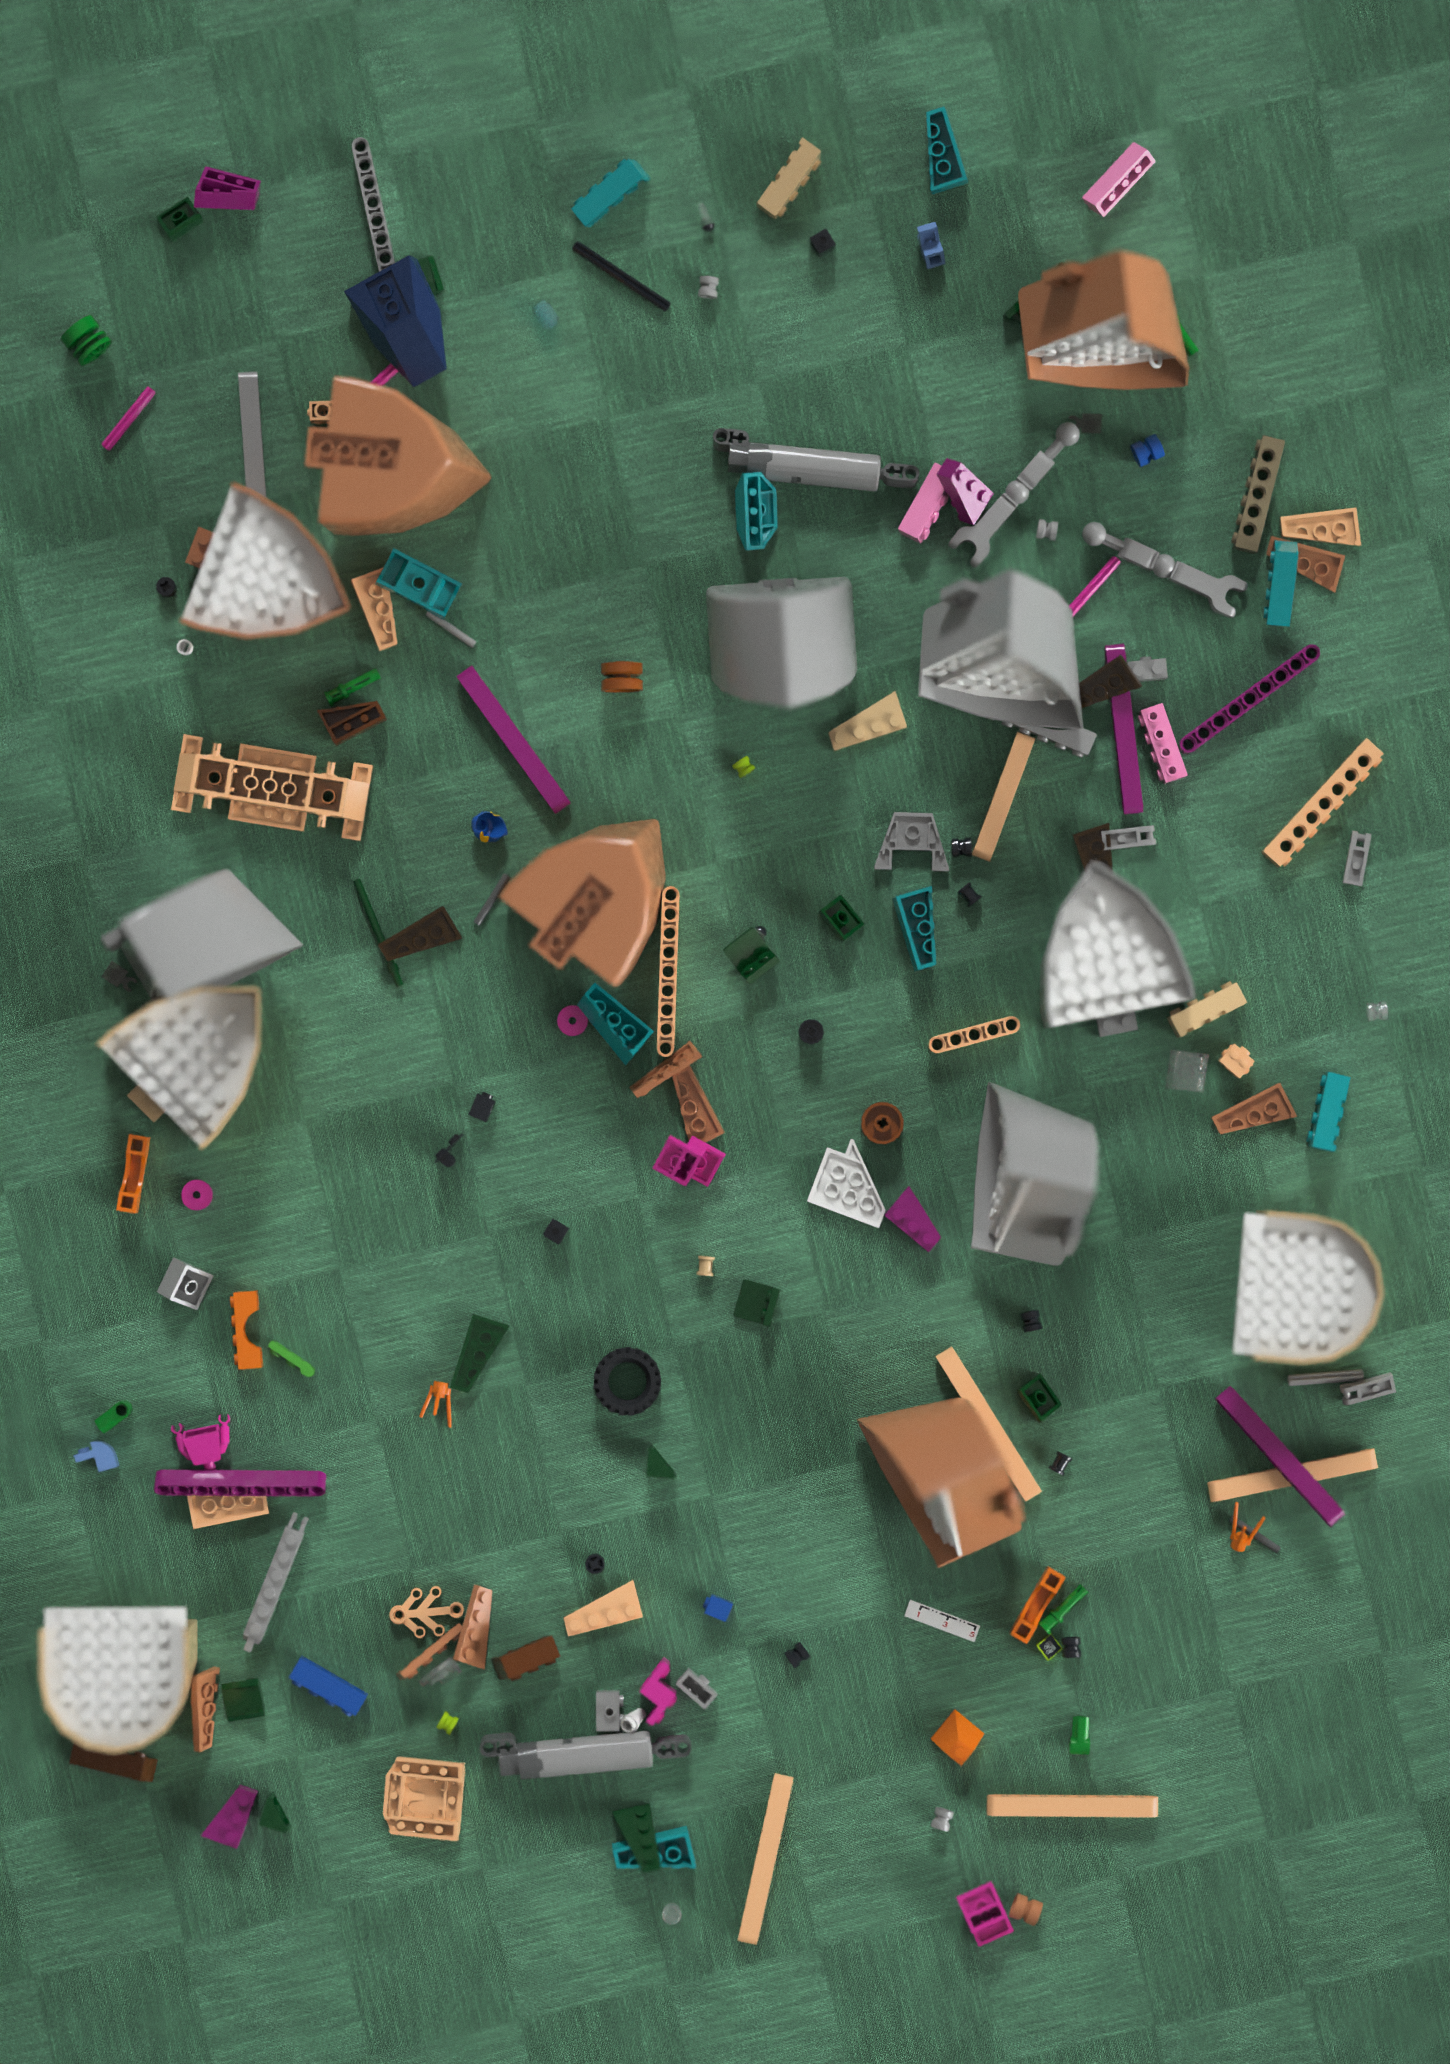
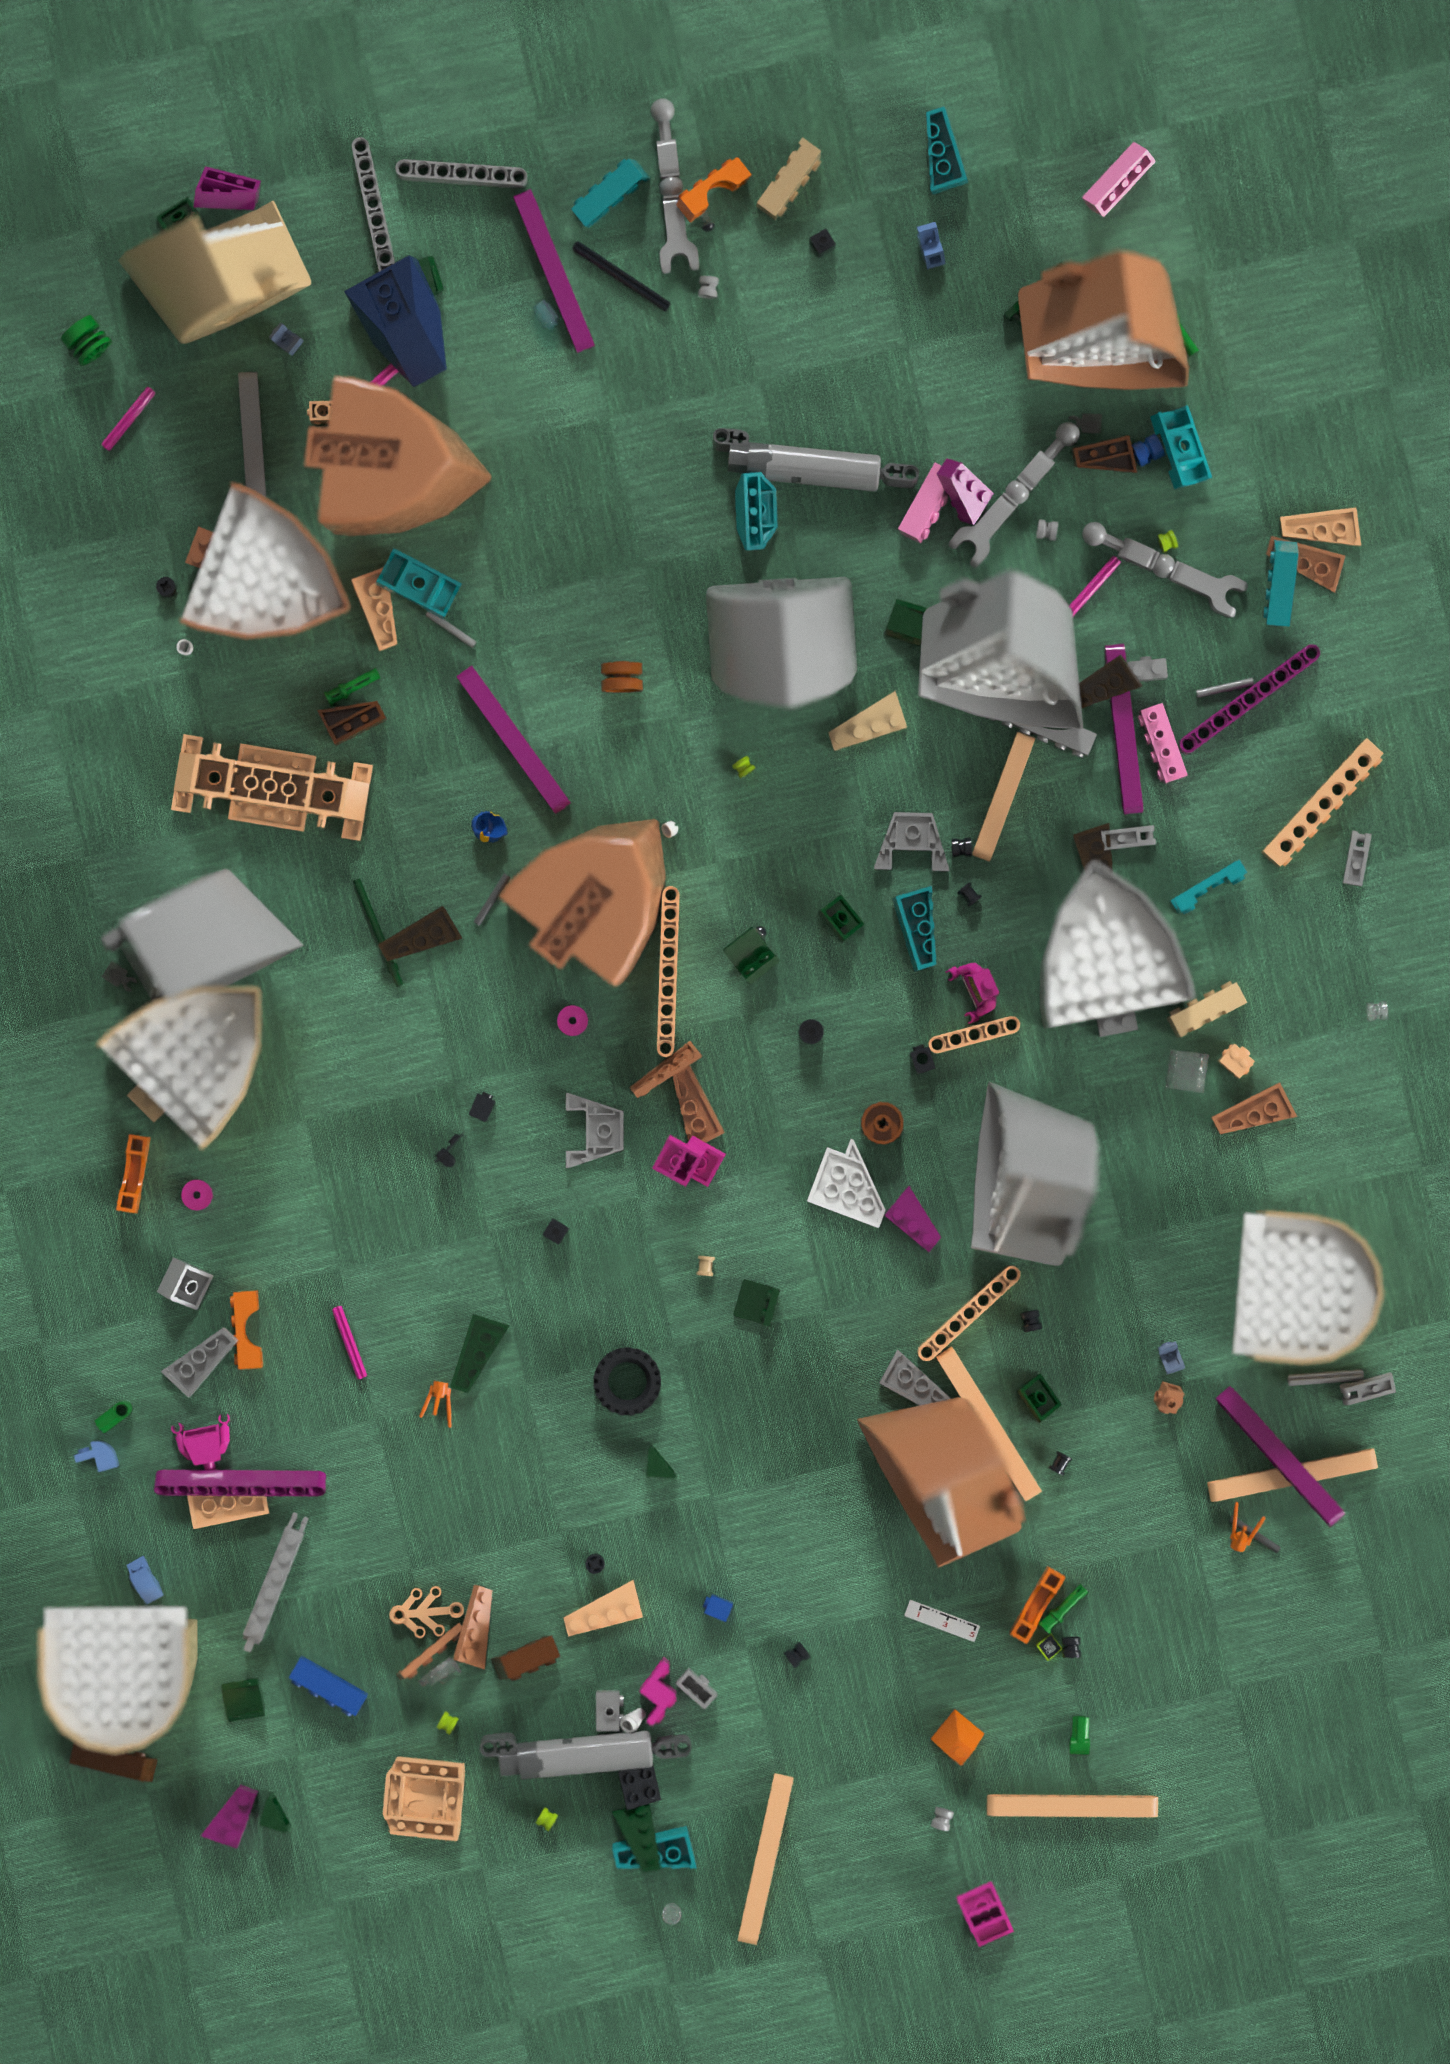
(144, 1580): none -> medium blue brick
(198, 1363): none -> light grey wing
(203, 1708): nougat wing -> none
(218, 274): none -> tan piece
(285, 339): none -> sand blue bracket
(292, 1359): bright green hinge -> none
(349, 1342): none -> dark pink axle
(469, 179): none -> light grey beam
(546, 1819): none -> lime wheel
(554, 271): none -> magenta beam
(603, 1130): none -> light grey wing
(614, 1022): teal wedge -> none
(639, 1786): none -> black hinge
(669, 829): none -> white hinge
(671, 187): none -> light grey piece
(730, 176): none -> orange arch
(906, 622): none -> dark green slope
(911, 1382): none -> light grey wing
(920, 1068): none -> black brick
(965, 1322): none -> light nougat beam
(980, 987): none -> dark pink torso
(1025, 1909): nougat wheel -> none
(1109, 454): none -> reddish brown wedge
(1167, 541): none -> lime wheel
(1168, 1398): none -> nougat brick
(1171, 1357): none -> sand blue bracket
(1187, 465): none -> teal piece
(1224, 687): none -> light grey bar
(1231, 874): none -> teal piece
(1274, 448): dark tan brick -> none
(1328, 1111): teal wedge -> none

